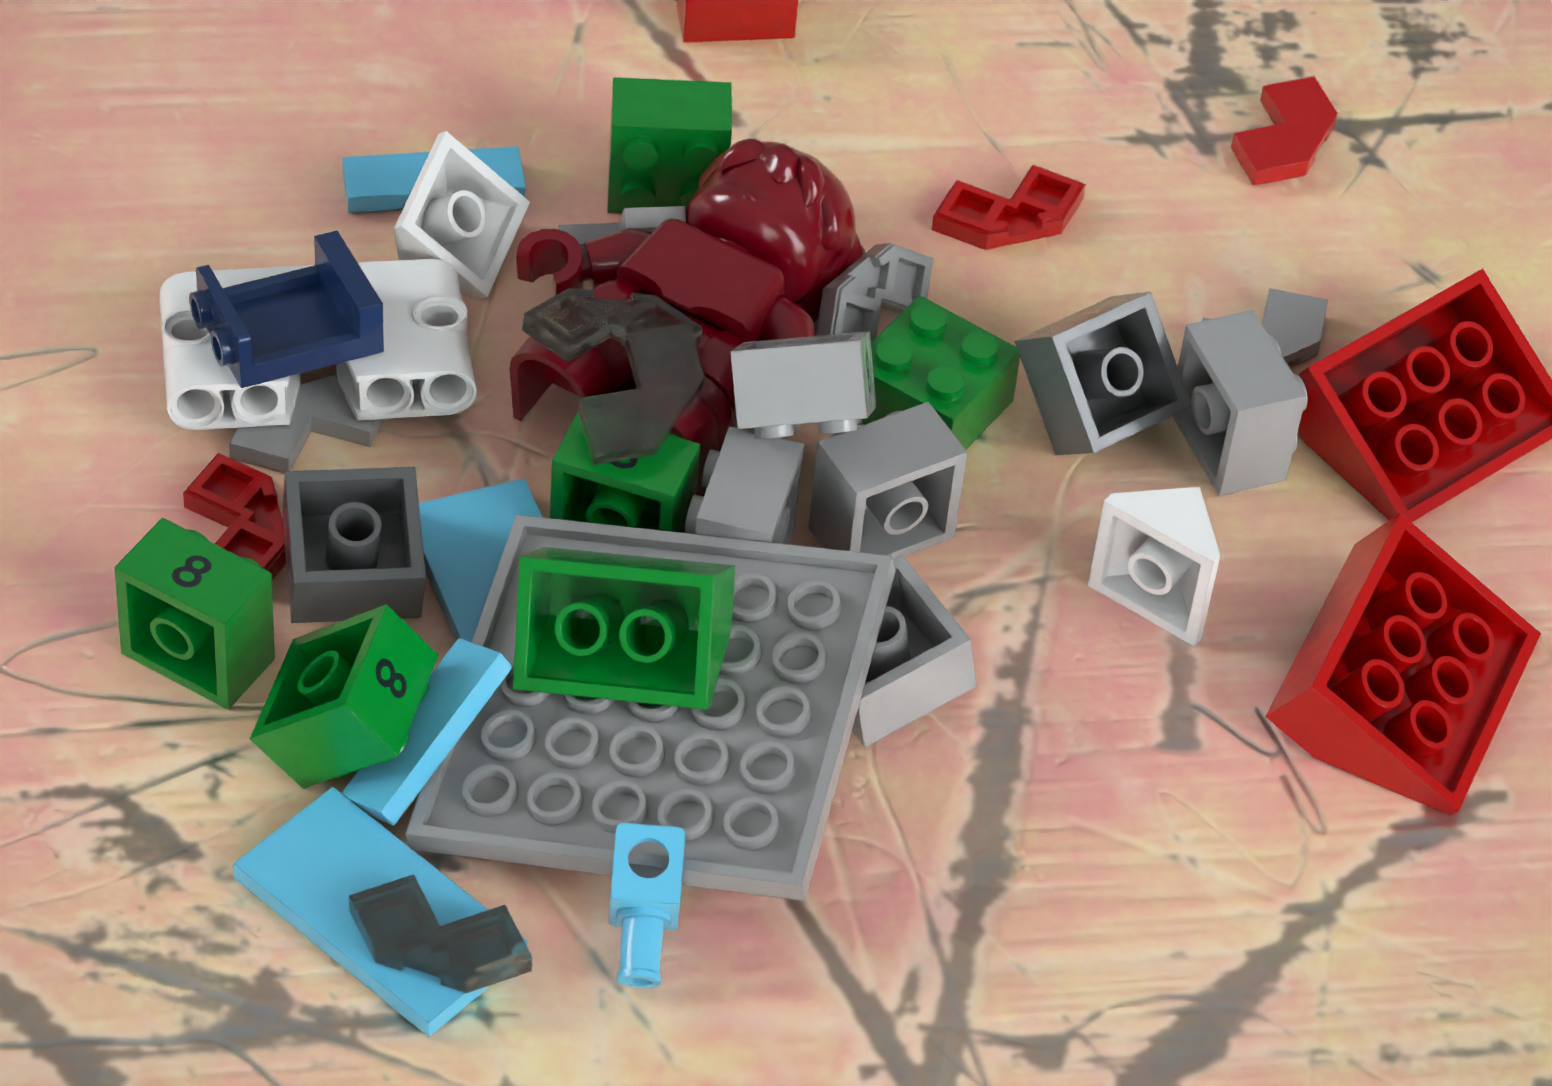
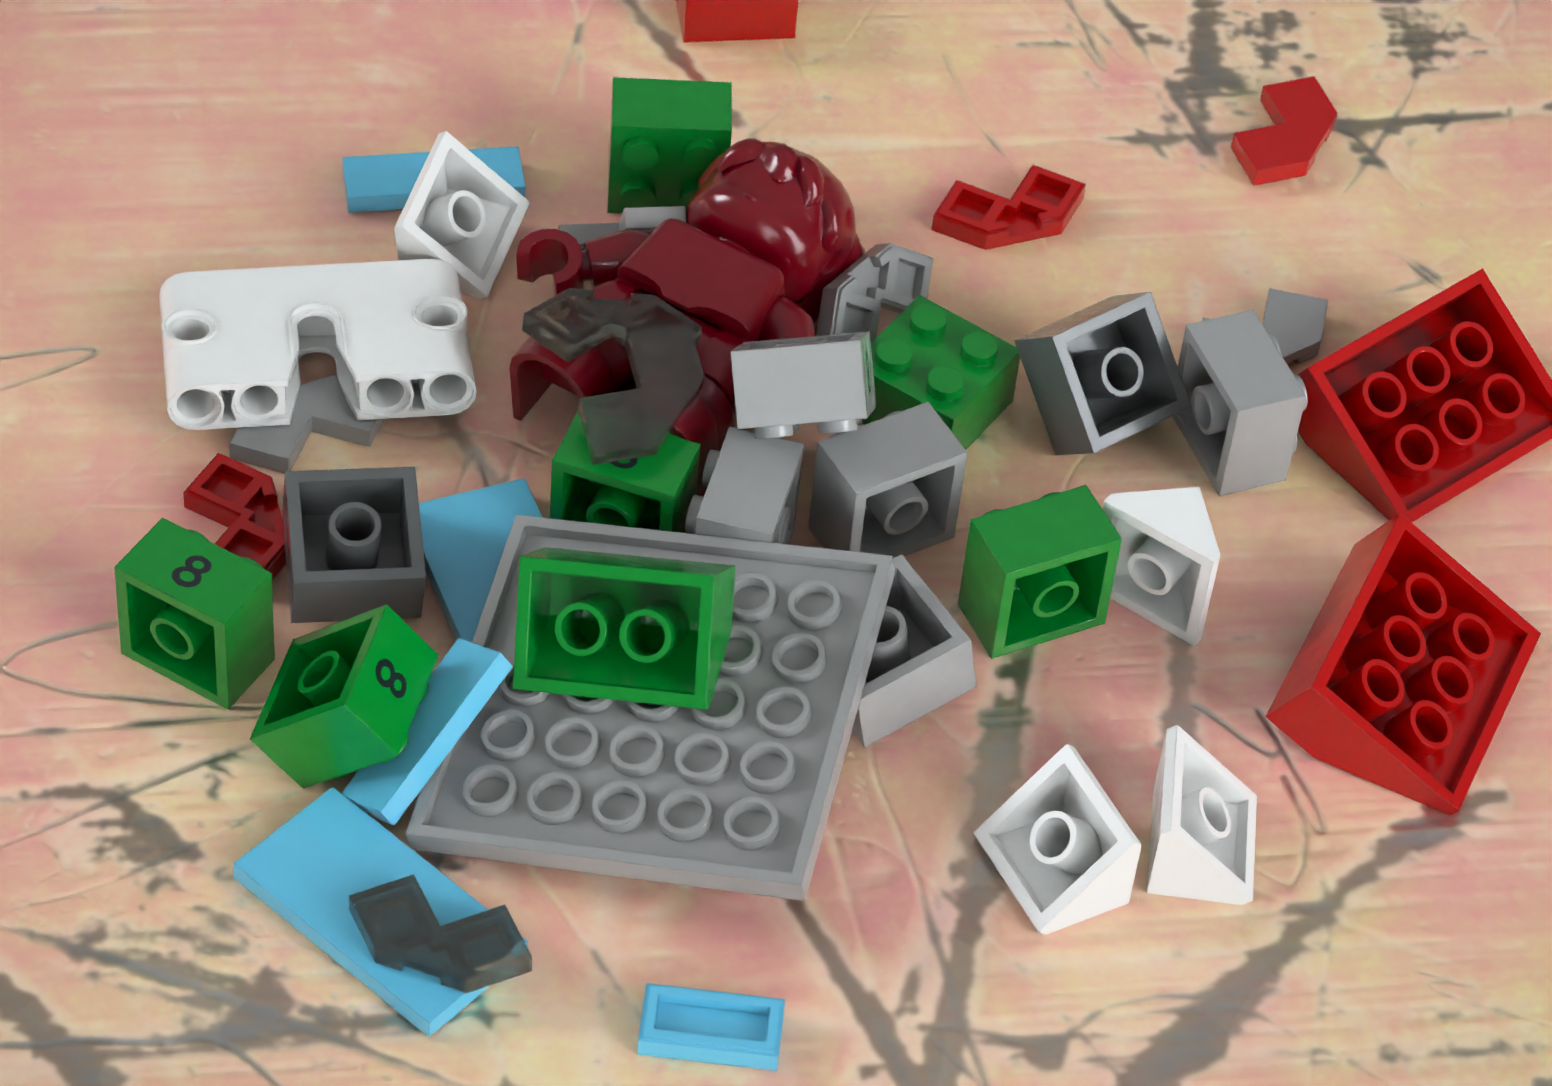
(291, 318): dark blue panel -> none
(644, 904): medium azure bracket -> none
(711, 1027): none -> medium azure tile
(1038, 571): none -> green brick
(1062, 845): none -> white slope
(1200, 826): none -> white slope

